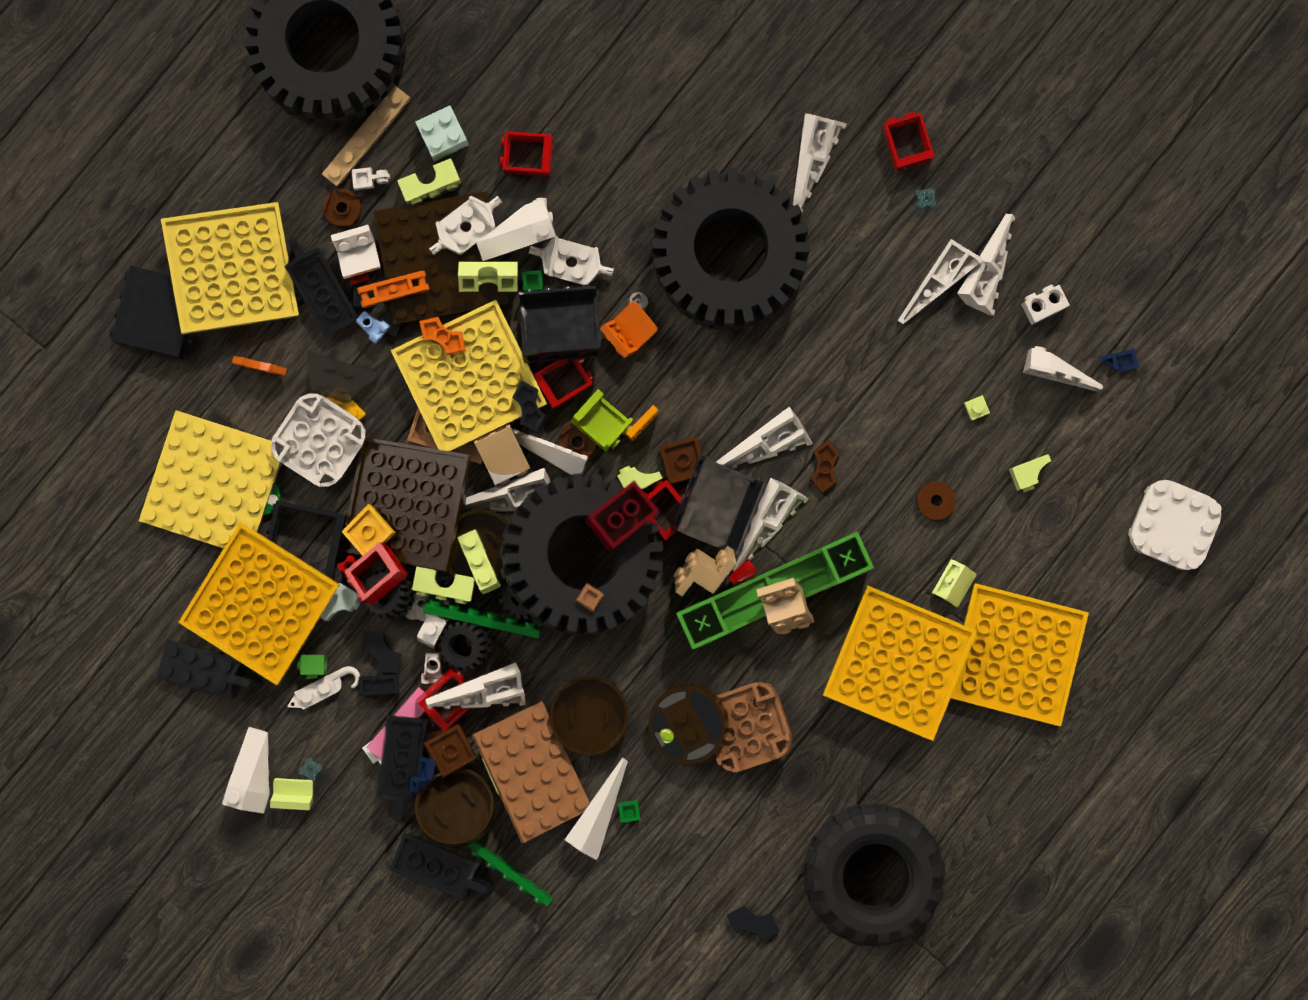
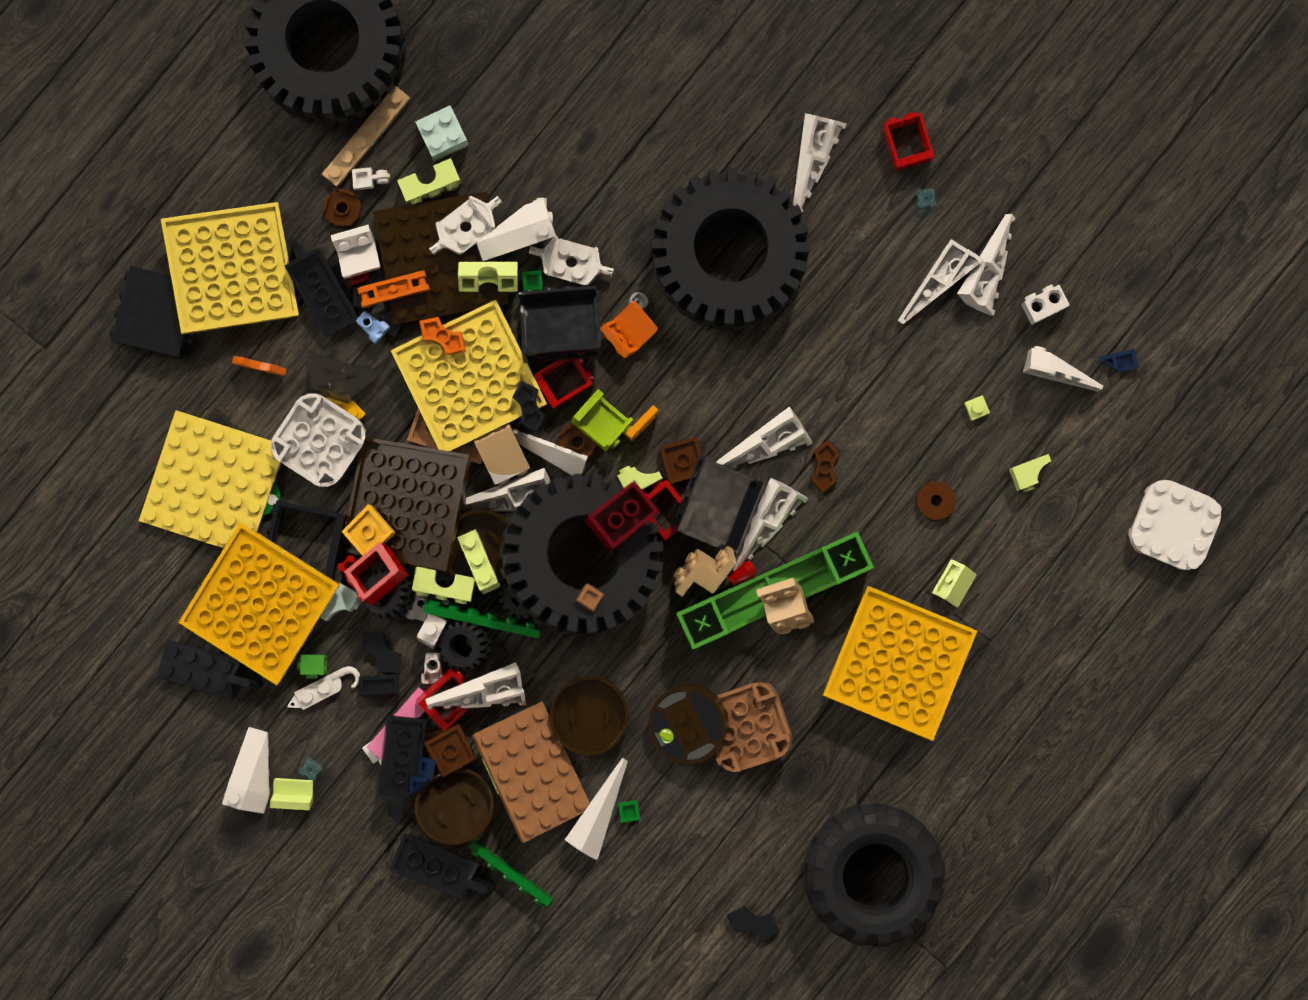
(506, 141): red window -> none
(1020, 654): yellow plate -> none

